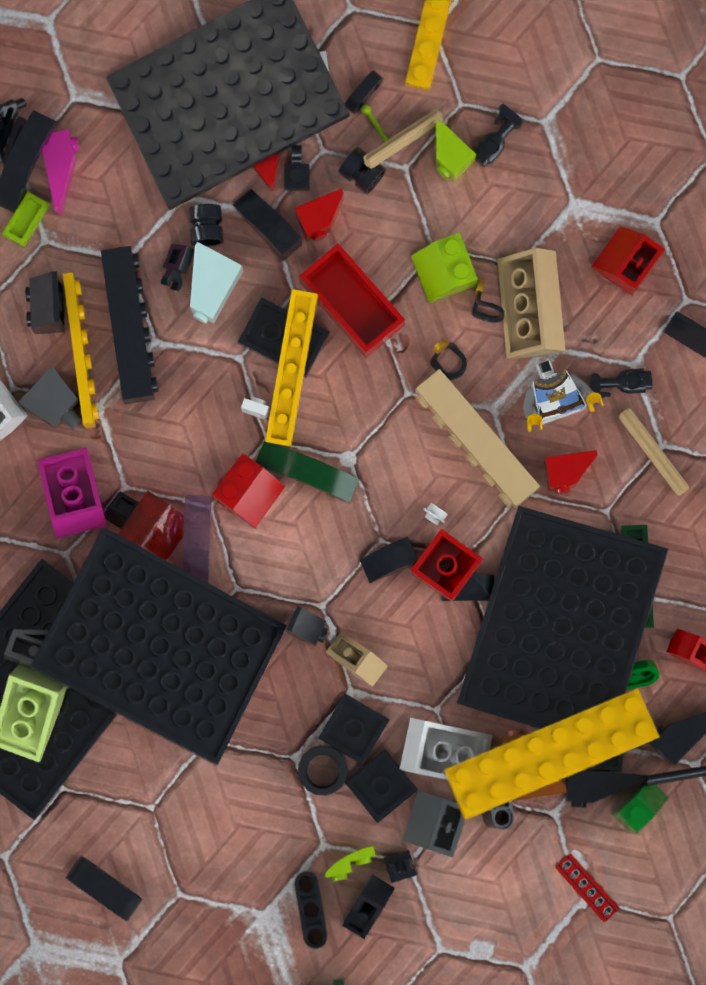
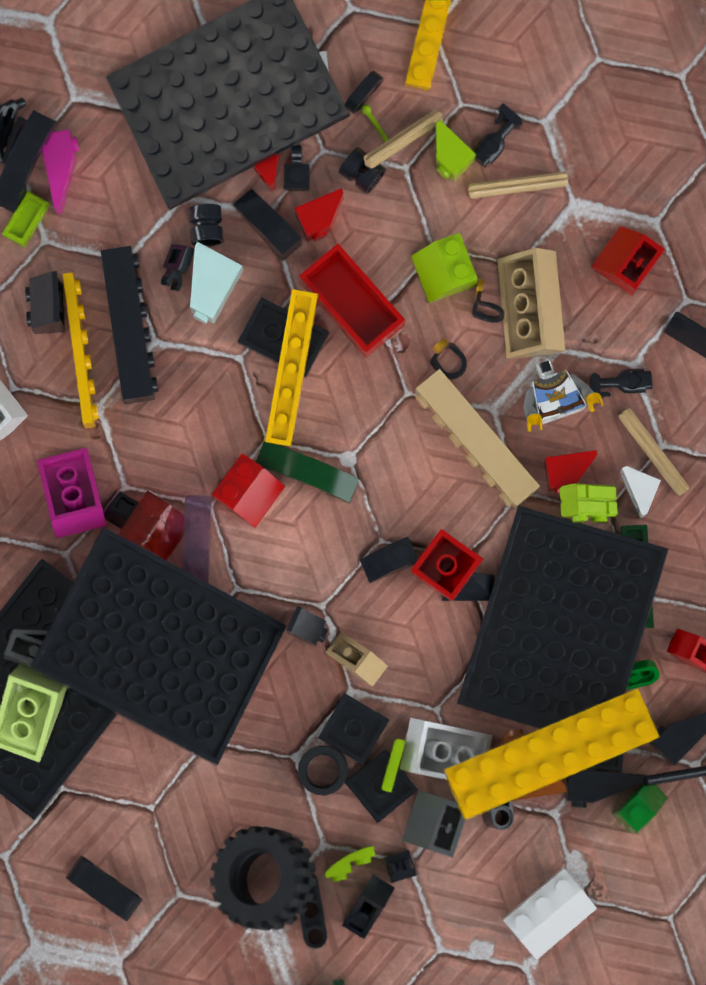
(52, 401): dark grey torso -> none
(232, 873): none -> black tyre
(255, 407): white plate -> none
(393, 764): none -> lime tile
(435, 514): white plate -> none
(518, 185): none -> tan axle
(549, 913): none -> white slope
(587, 888): red sticker -> none
(588, 501): none -> lime brick
(640, 489): none -> white slope

